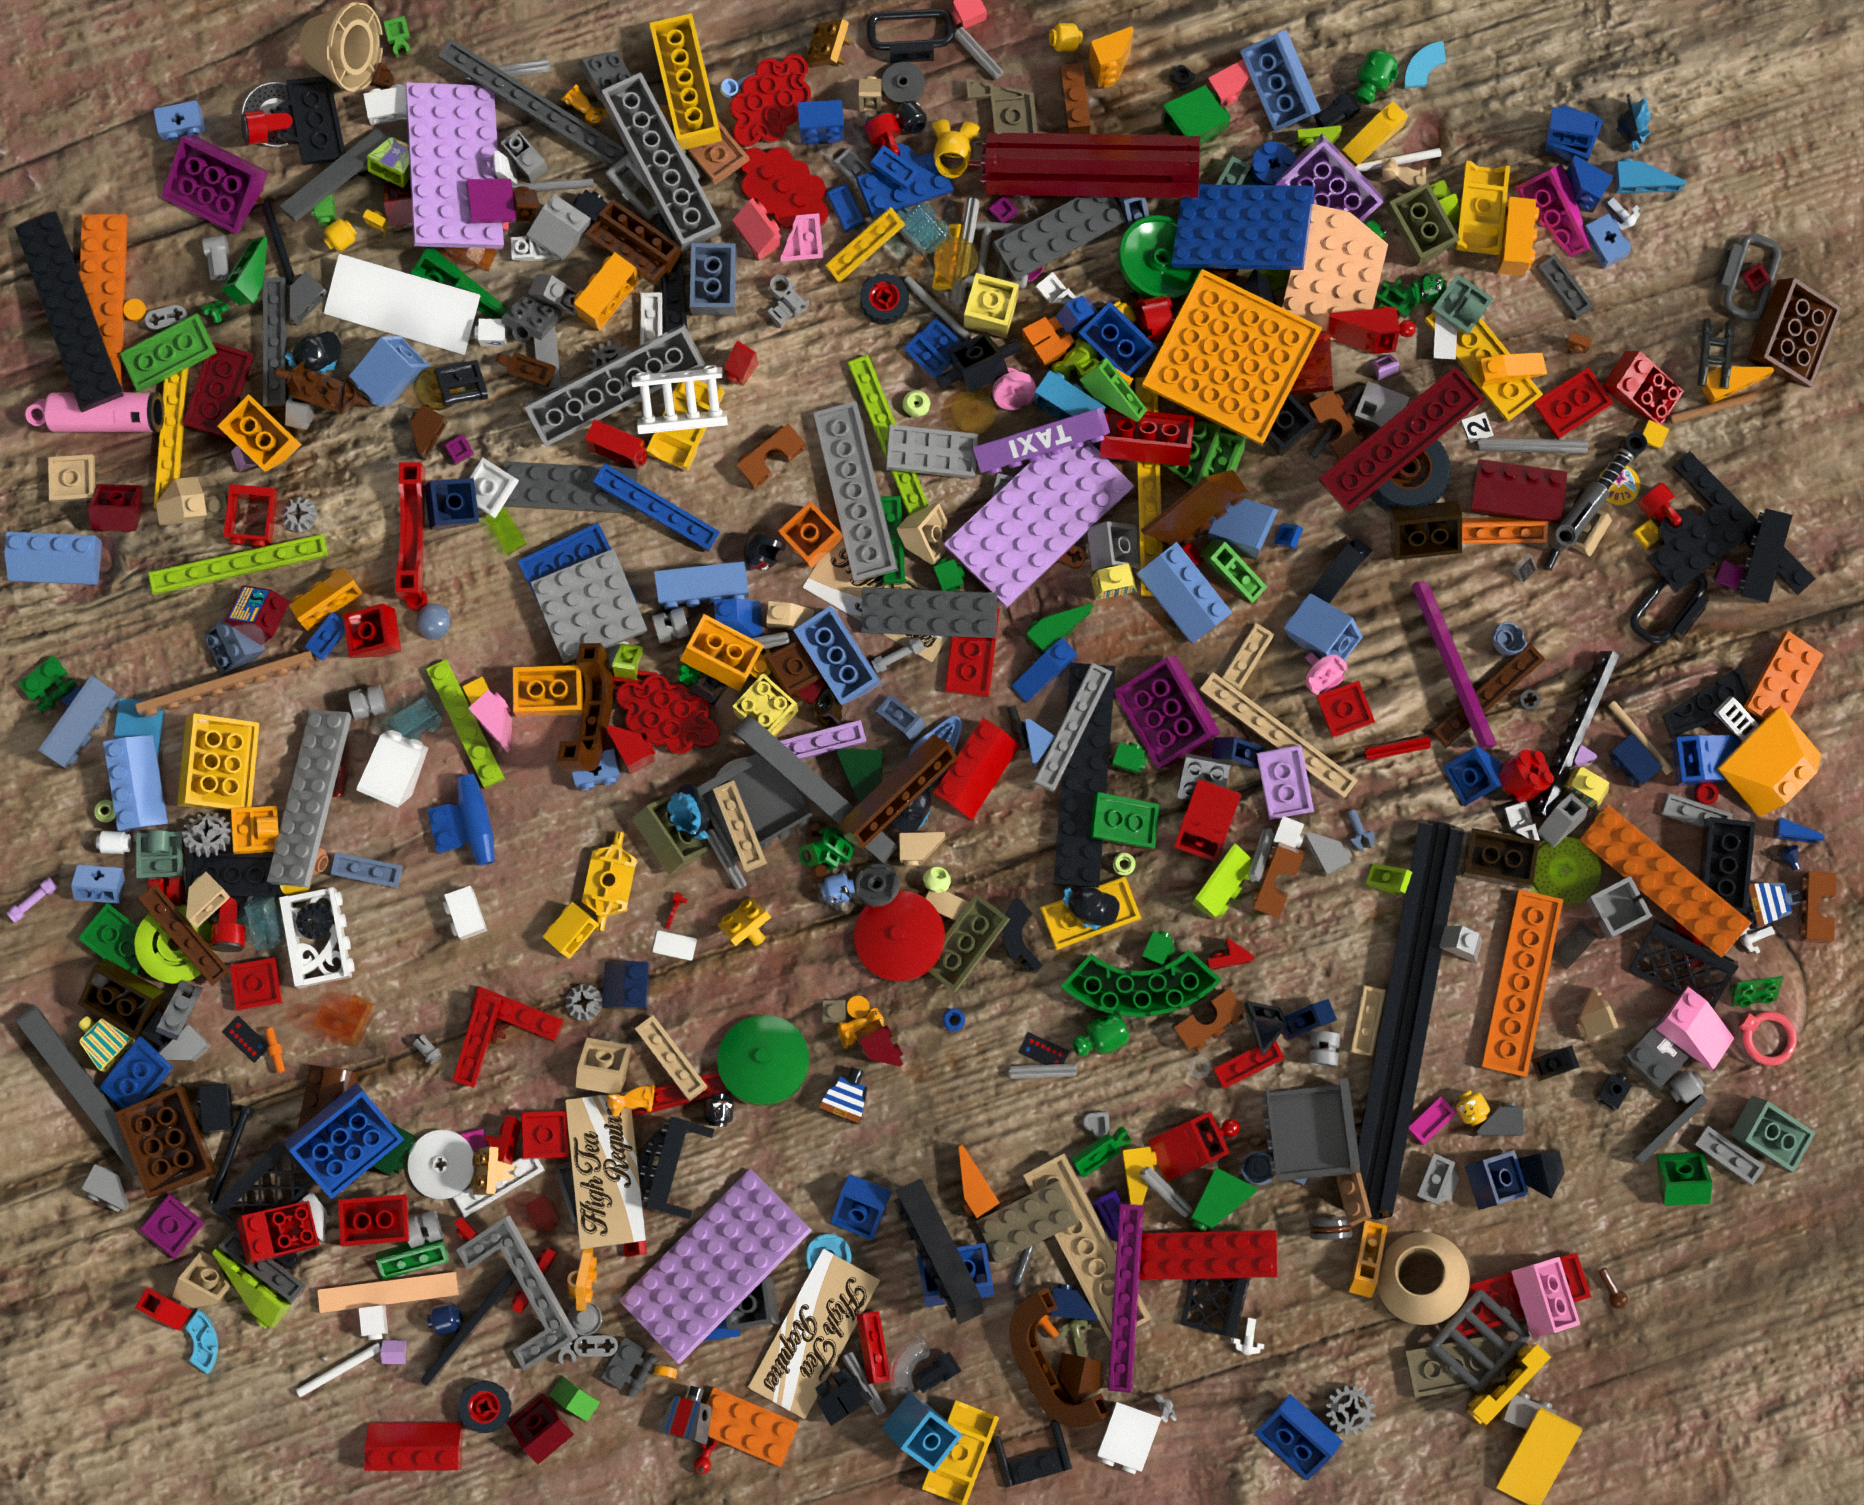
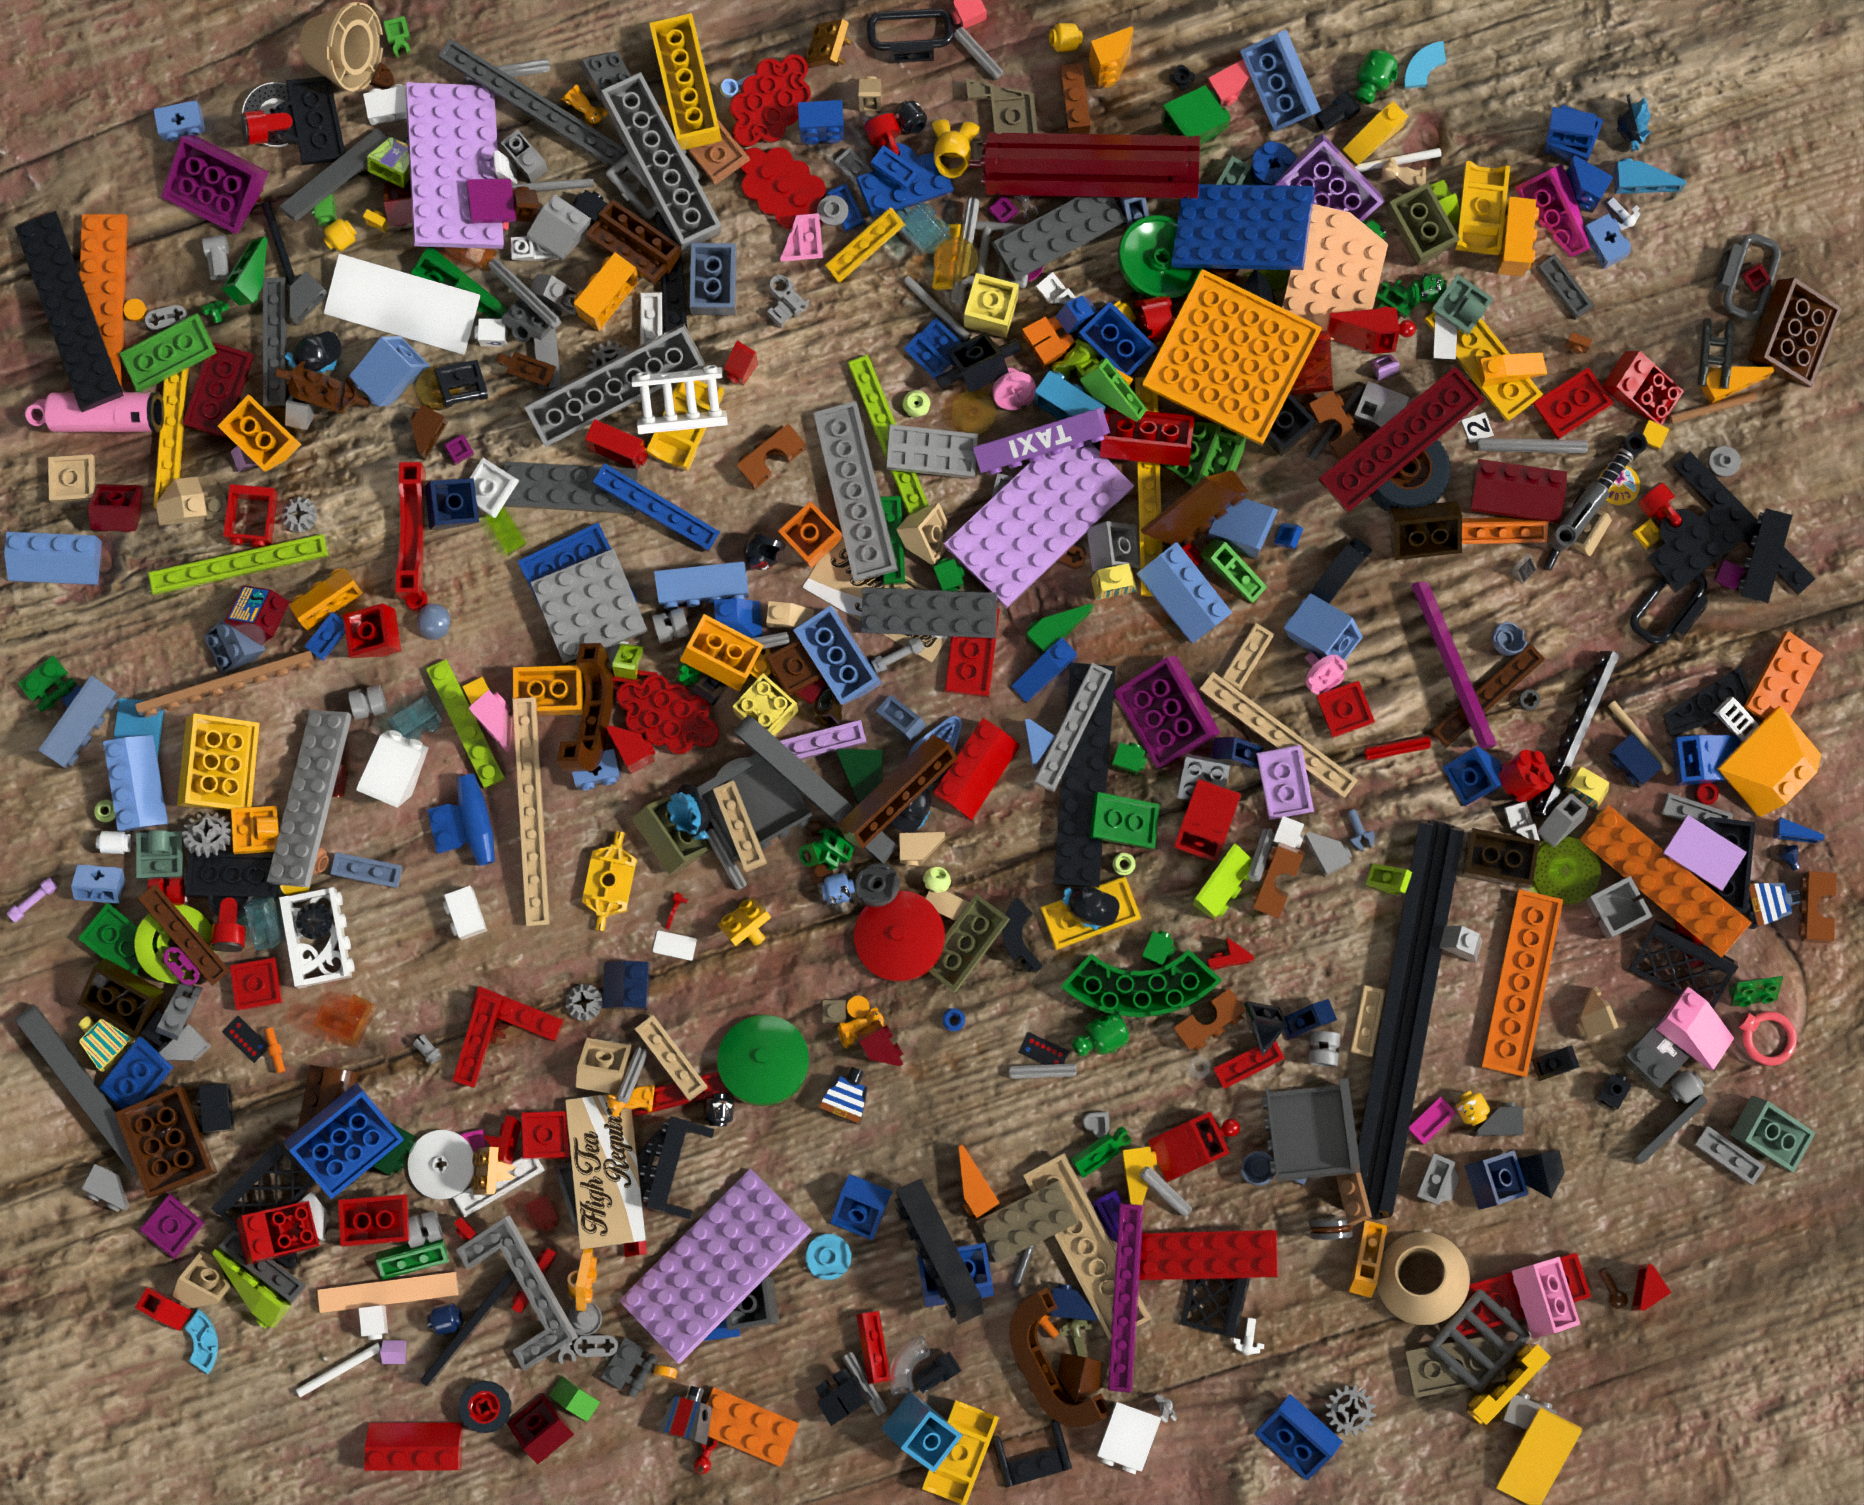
(176, 970): none -> magenta beam
(204, 899): tan slope -> none
(229, 1153): black bar -> none
(524, 293): none -> light grey axle
(531, 811): none -> tan plate
(570, 930): yellow brick -> none
(632, 1075): none -> light grey axle
(757, 230): coral slope -> none
(813, 1333): sticker -> none
(833, 210): none -> light grey piece
(875, 307): black wheel -> none
(899, 93): dark grey plate -> none
(1018, 728): pearl dark grey bar -> none
(1219, 1199): green slope -> none
(1307, 136): lime slope -> none
(1573, 945): clear smoke plate -> none
(1583, 757): lavender slope -> none
(1649, 1288): none -> red slope
(1684, 1179): green slope -> none
(1704, 853): none -> lavender tile
(1724, 461): none -> light grey piece
(1747, 940): white piece -> none

